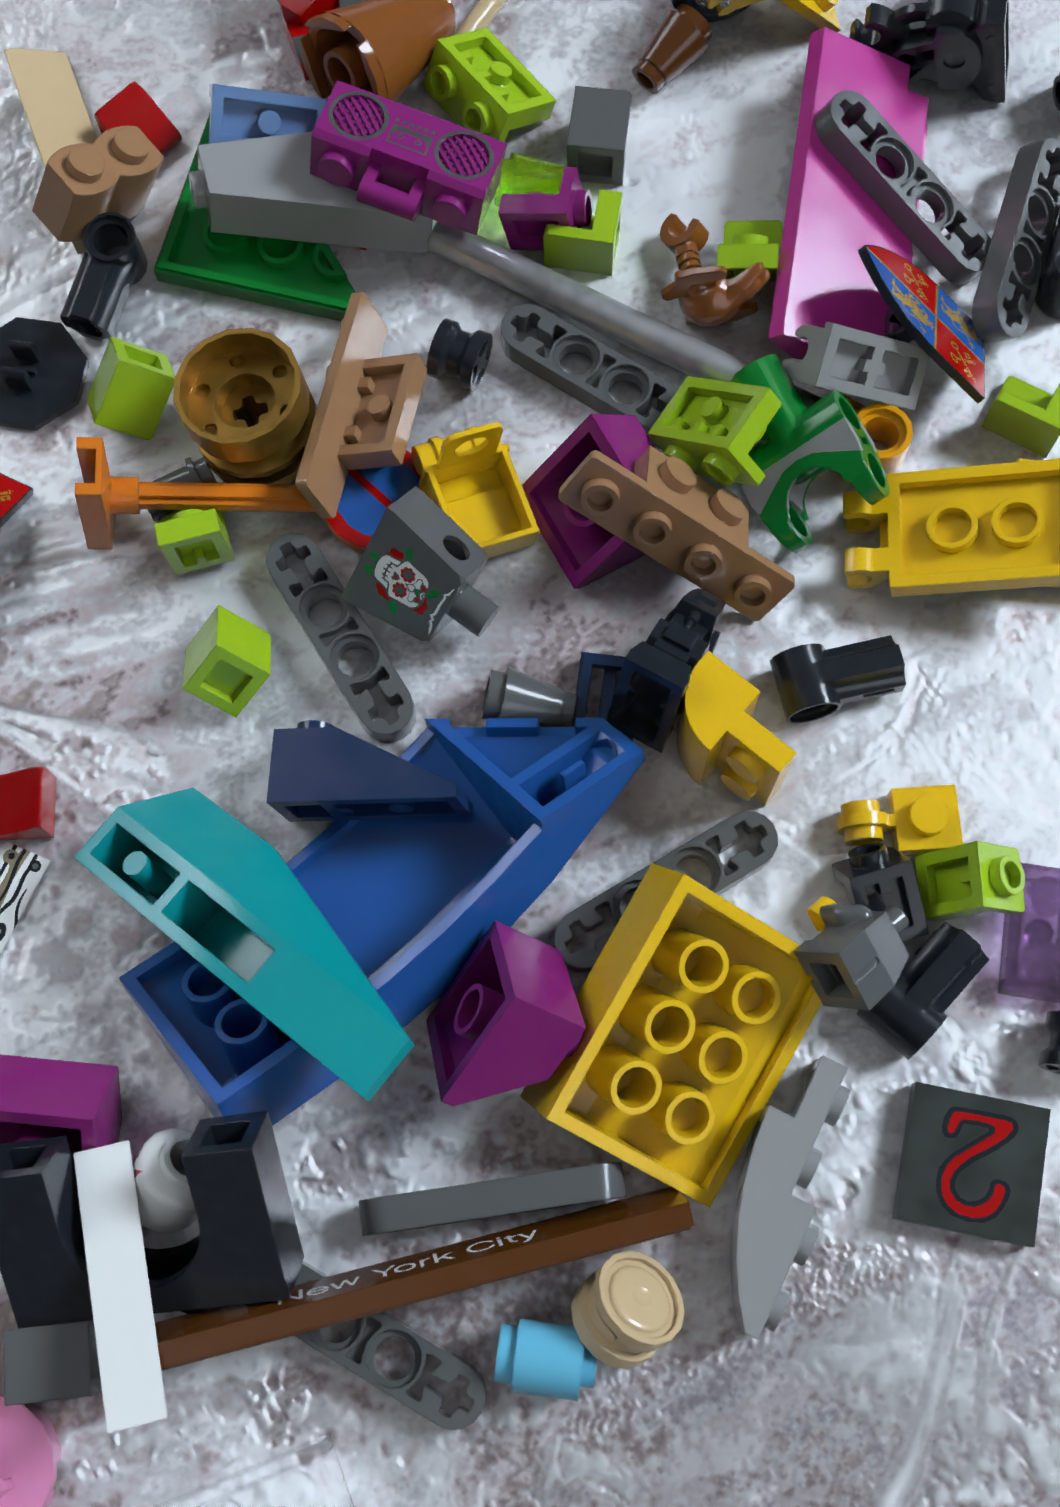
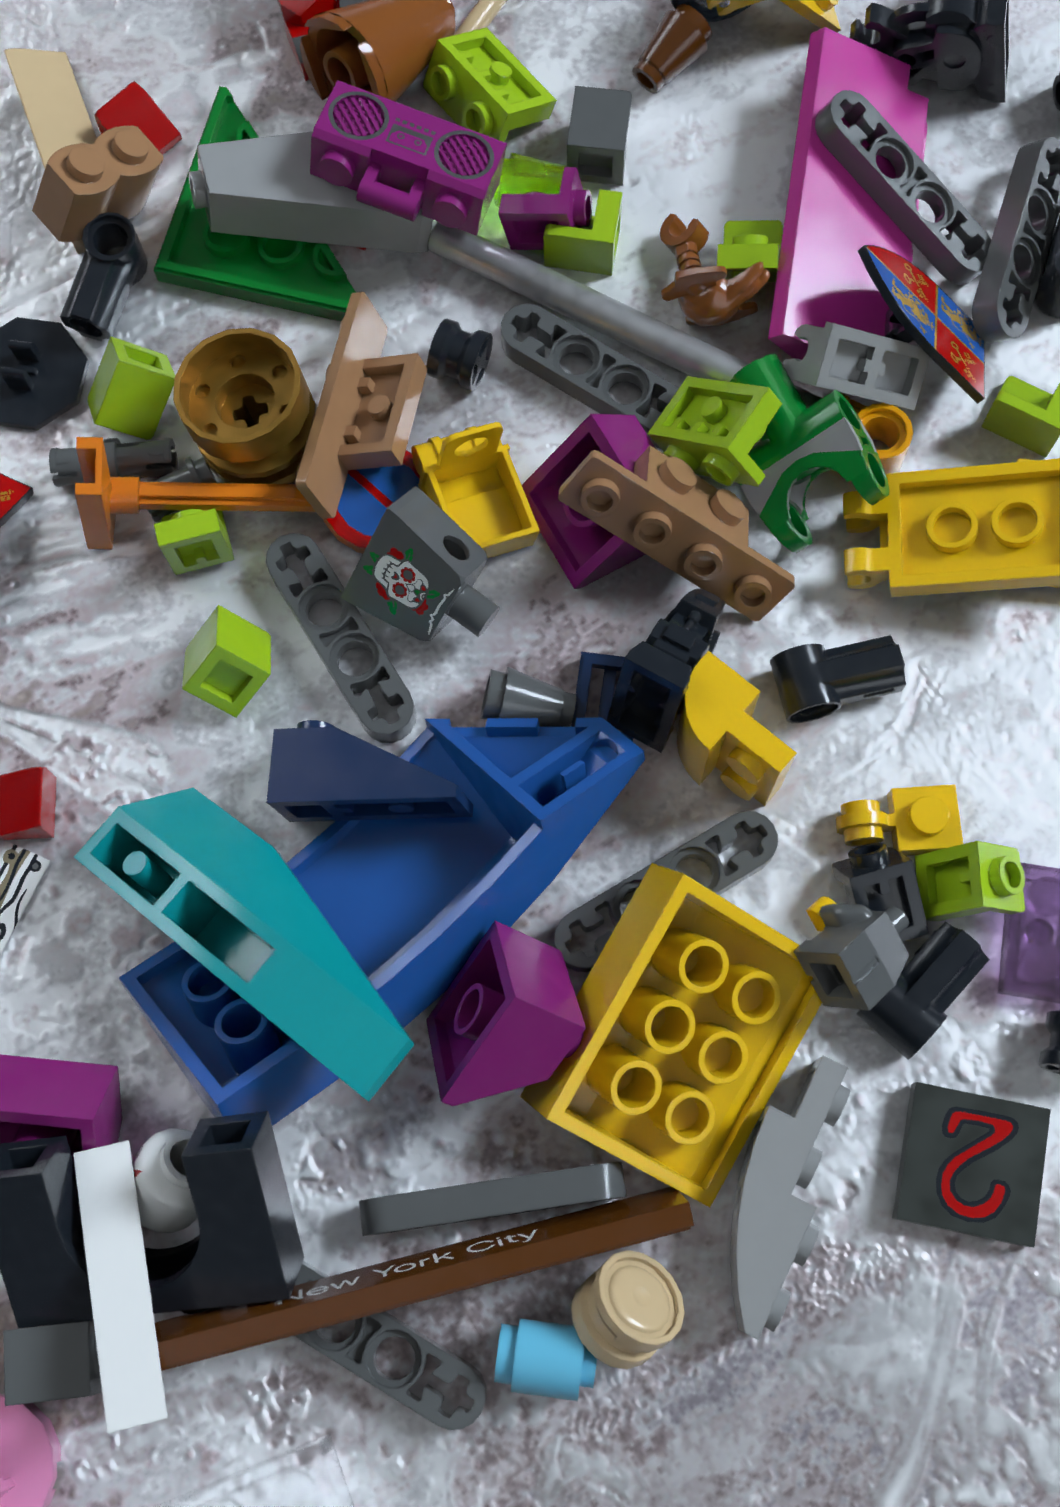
(124, 460): none -> dark grey pin
(254, 113): medium blue panel -> none

